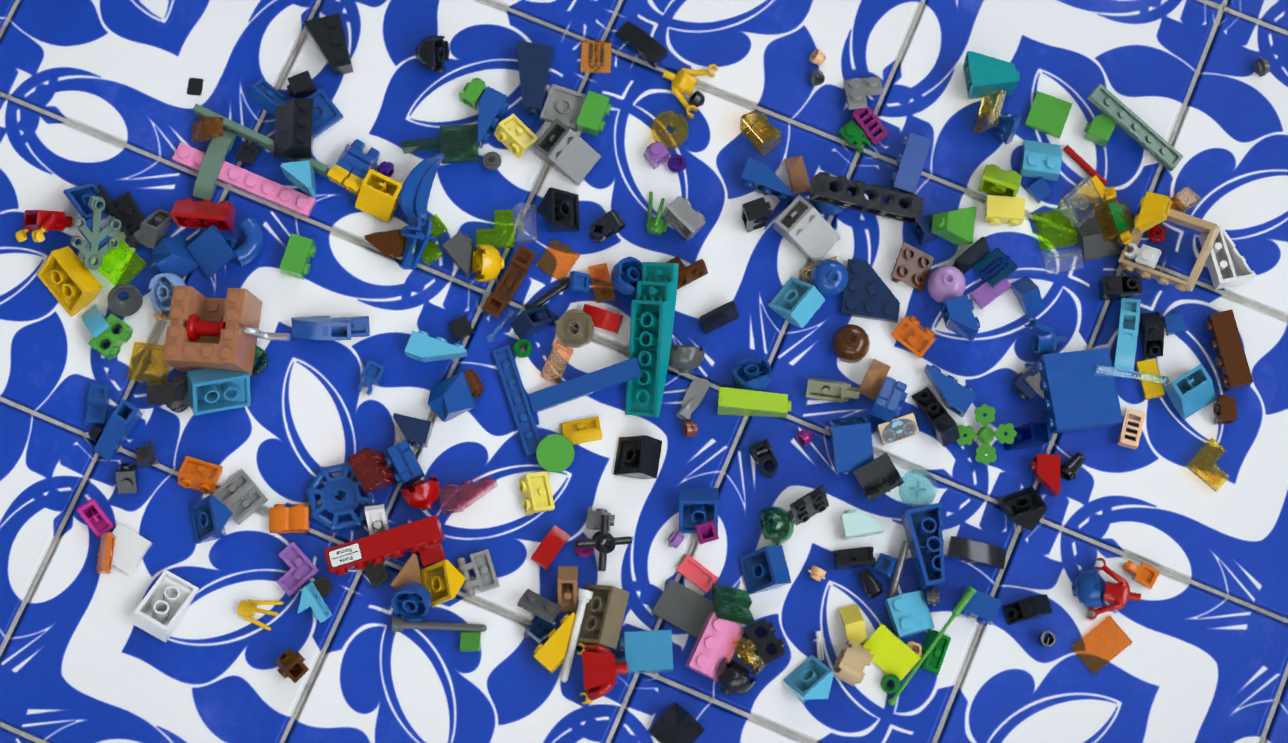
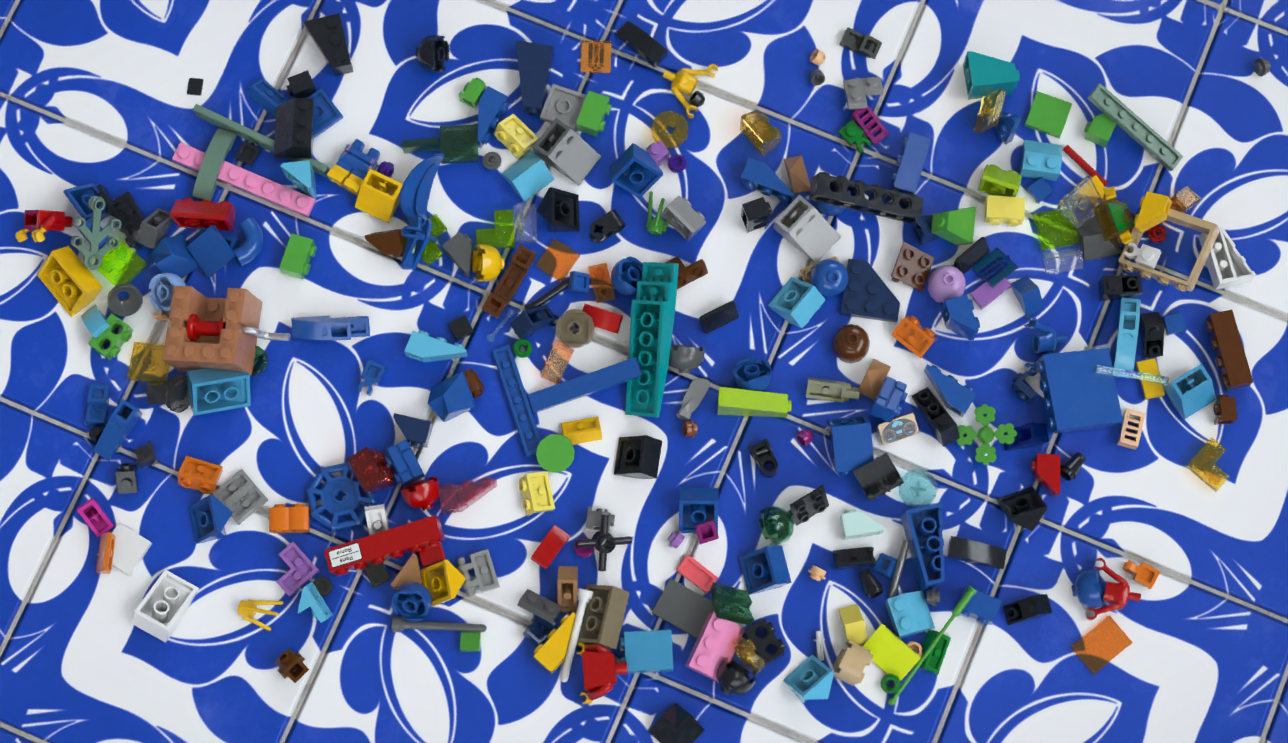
(207, 128): clear orange slope -> none
(528, 176): none -> medium azure slope
(635, 171): none -> blue slope
(860, 44): none -> pearl dark grey slope
(1049, 641): black hinge -> none

